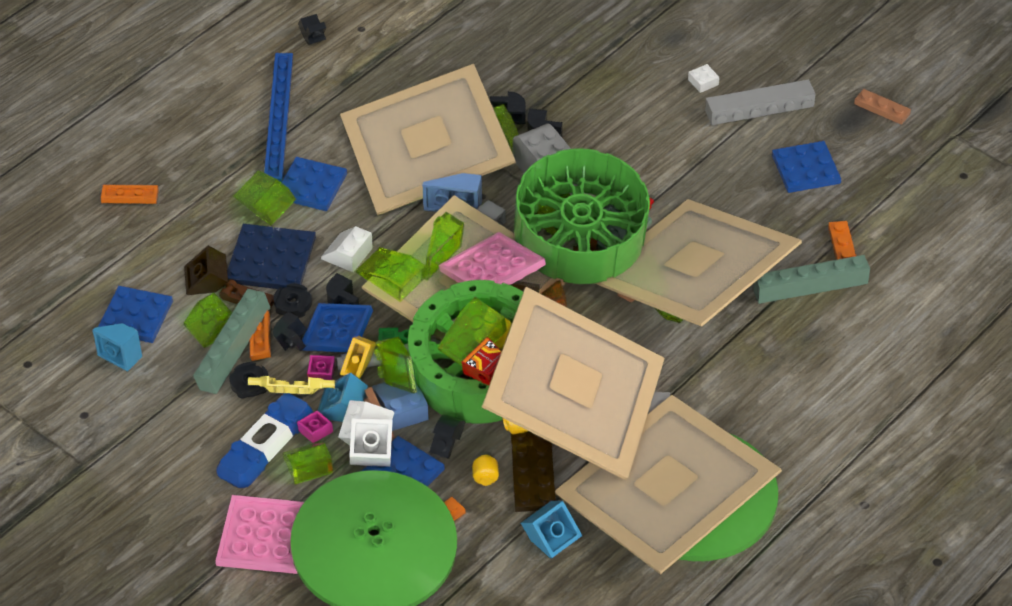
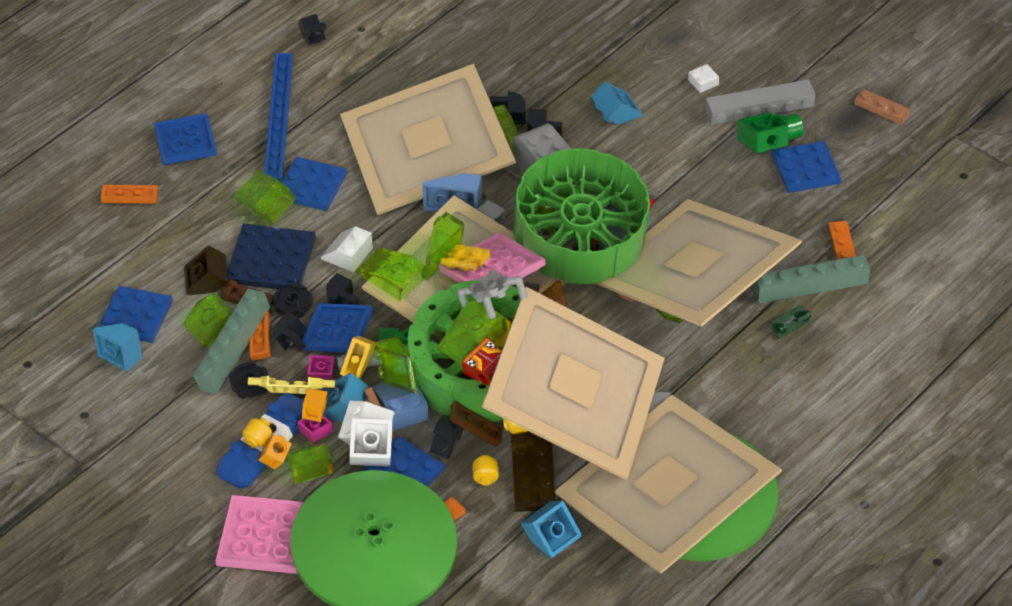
(185, 139): none -> blue plate
(257, 432): none -> yellow head
(272, 458): none -> light orange brick
(314, 405): none -> light orange brick
(466, 257): none -> yellow plate
(475, 424): none -> reddish brown plate
(491, 286): none -> light grey plate
(615, 104): none -> dark azure slope
(769, 131): none -> green brick
(791, 321): none -> dark green hinge

